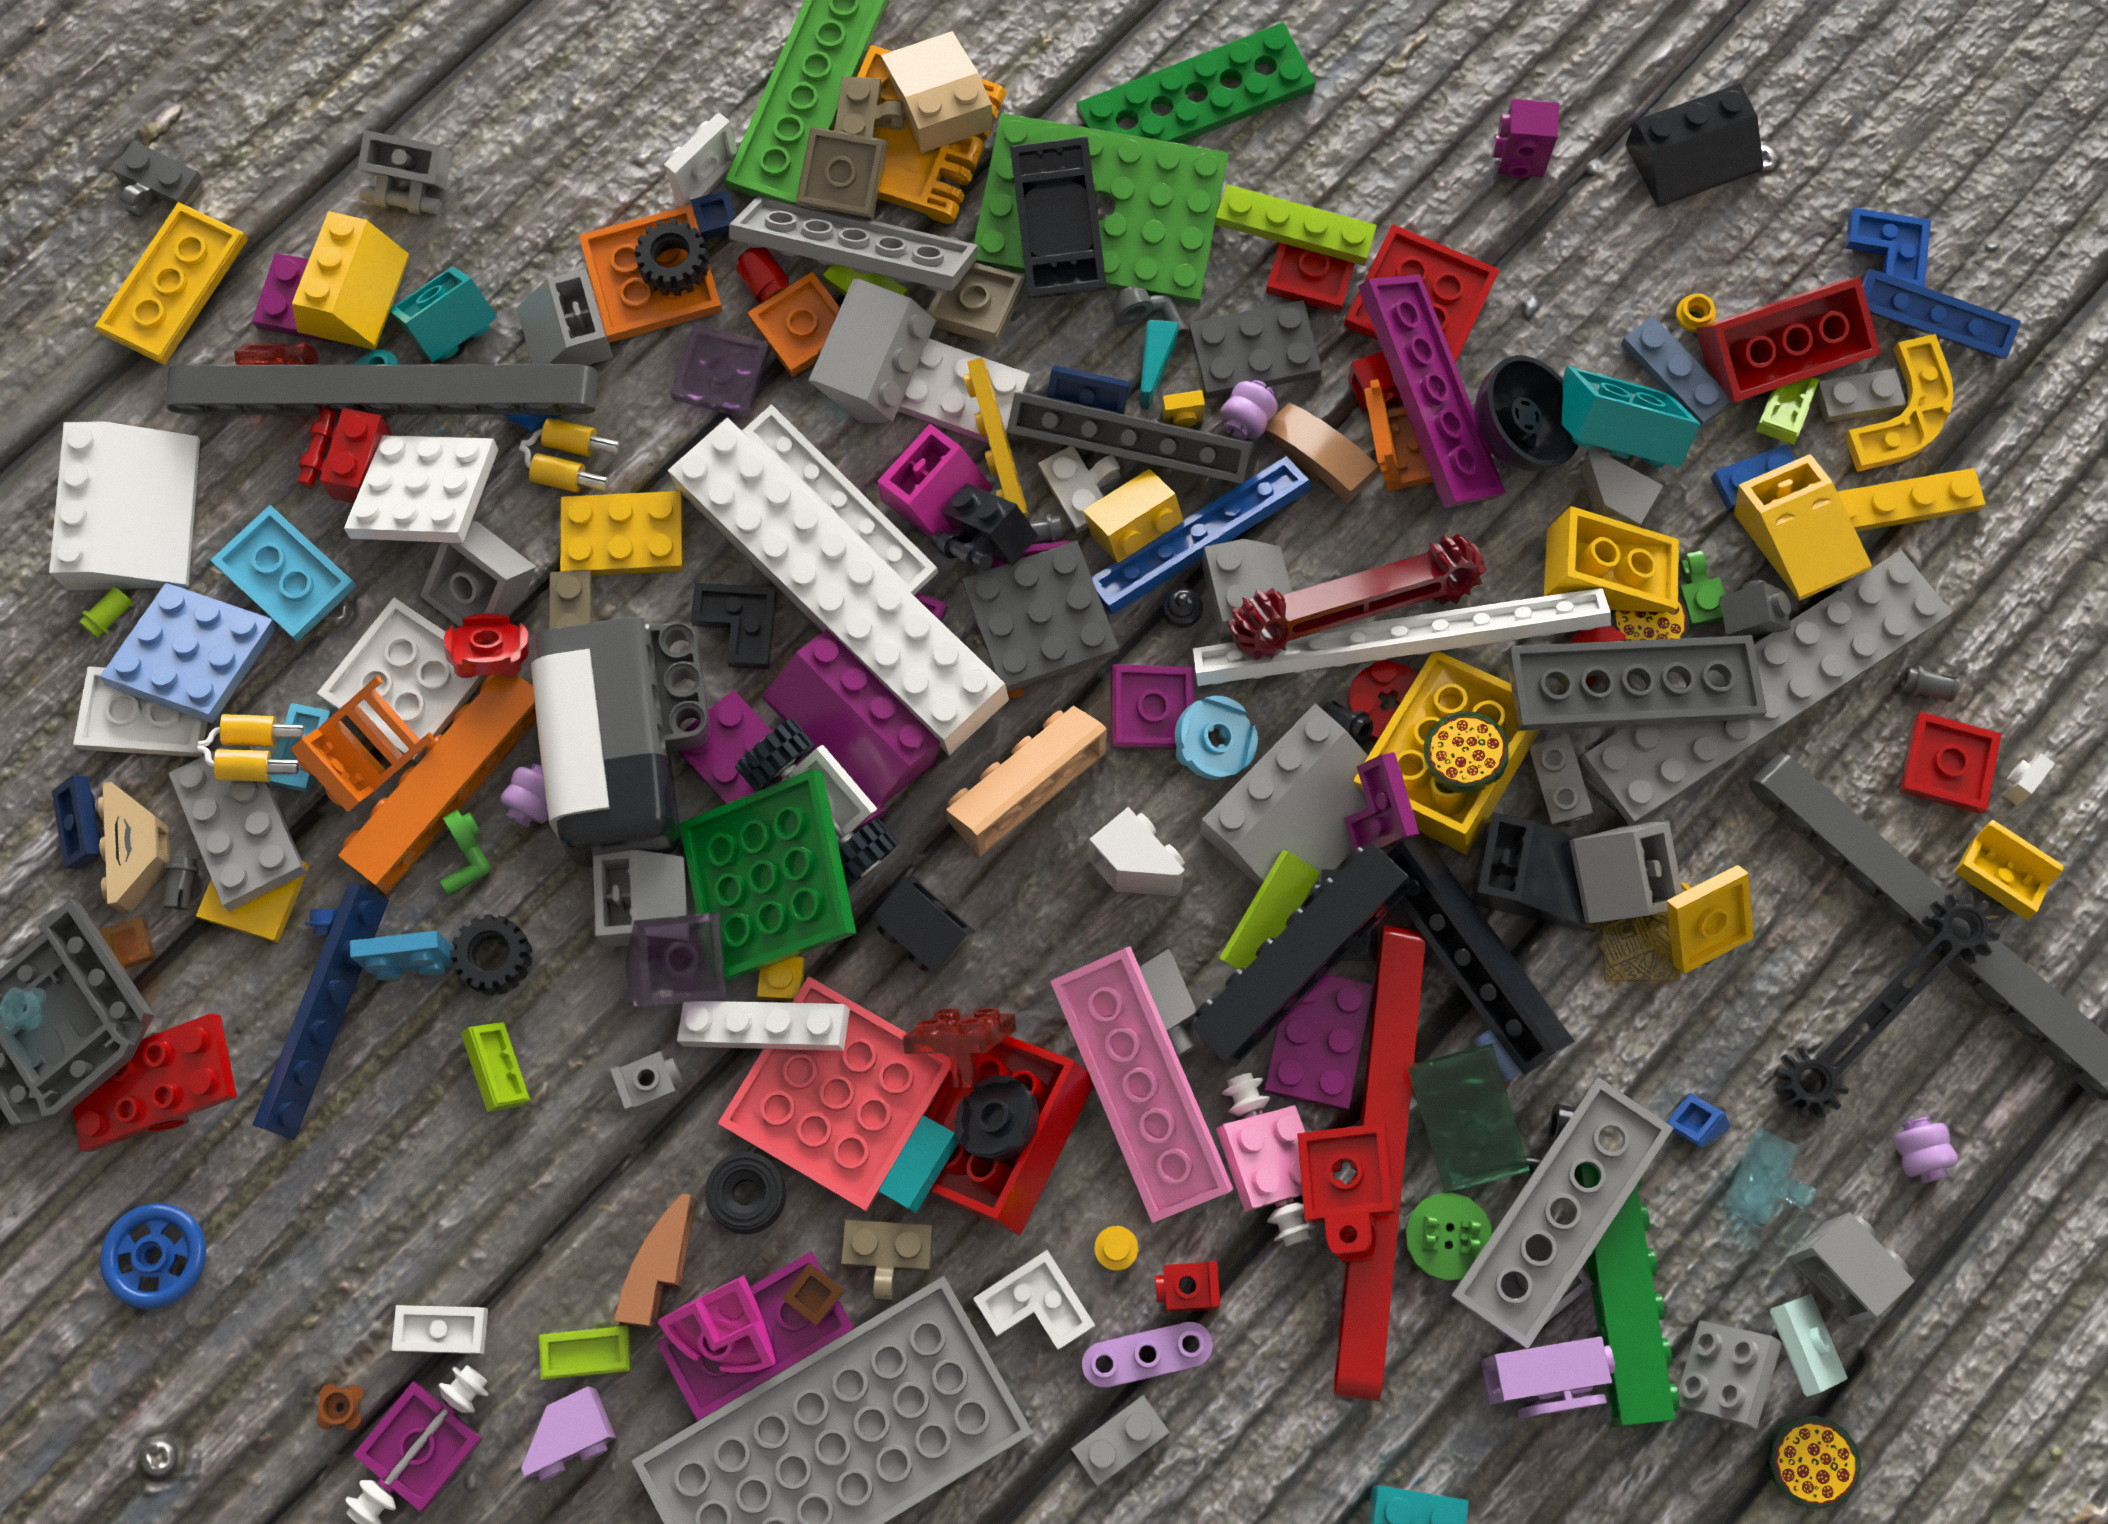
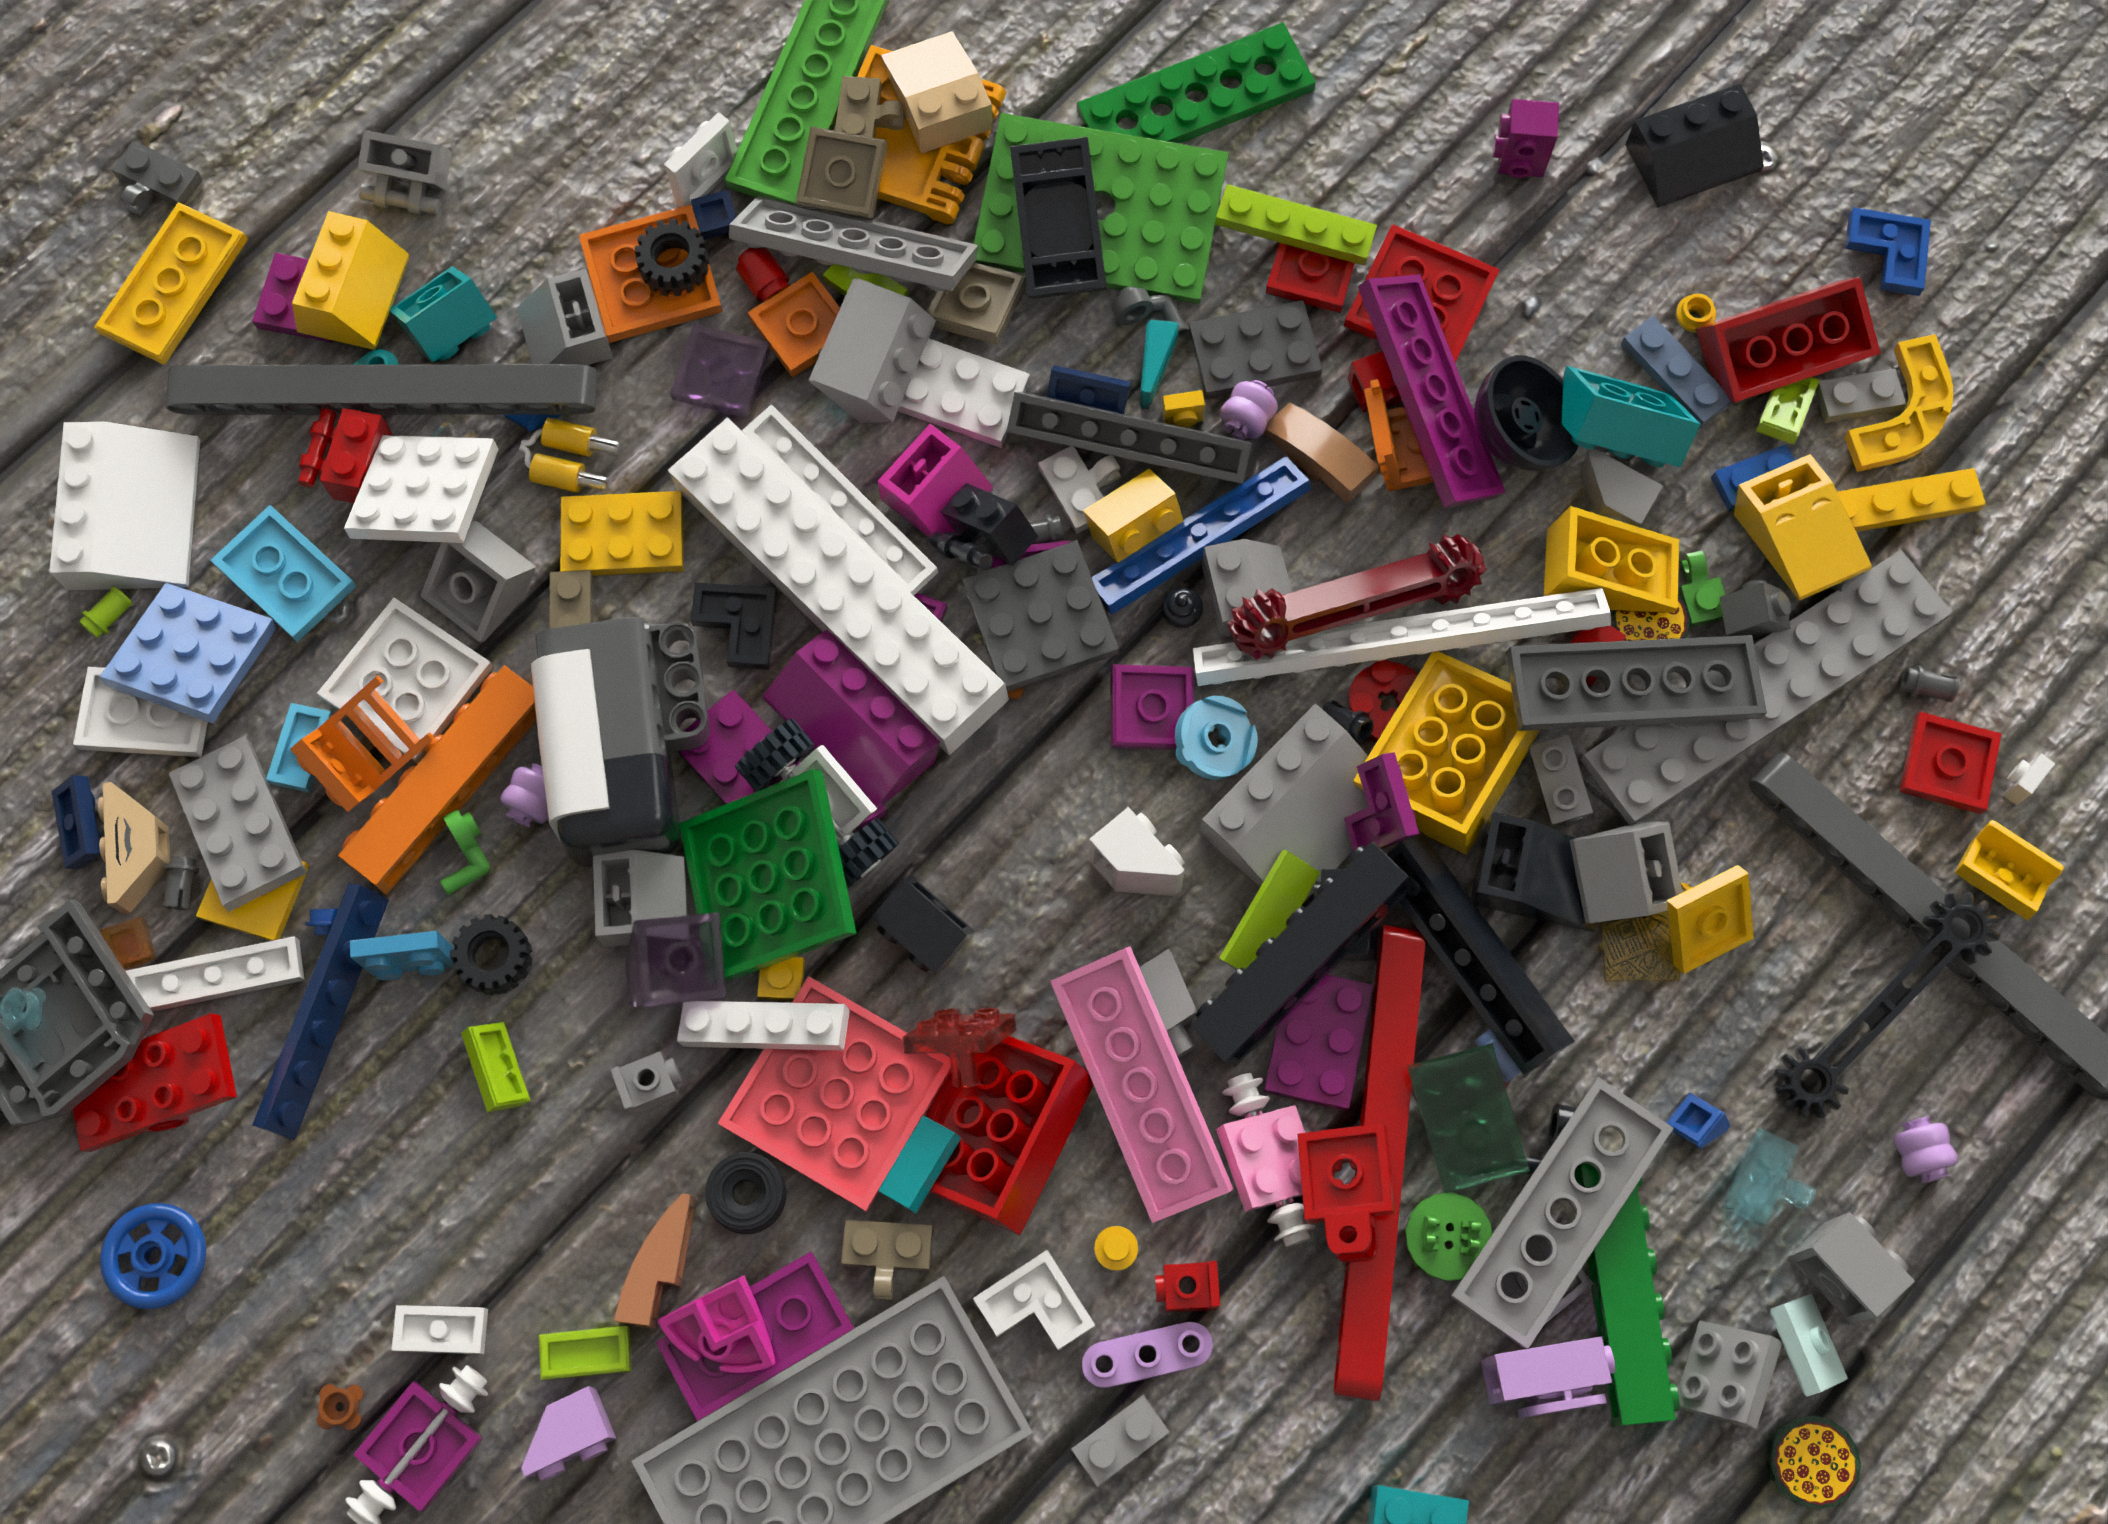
(219, 974): none -> white plate
(250, 764): yellow piece -> none
(276, 354): clear red plate -> none
(503, 656): red plate -> none
(813, 1294): reddish brown plate -> none
(991, 424): yellow plate -> none
(997, 1119): black tile -> none
(1027, 778): light nougat slope -> none
(1466, 752): tile -> none
(1939, 314): blue plate -> none

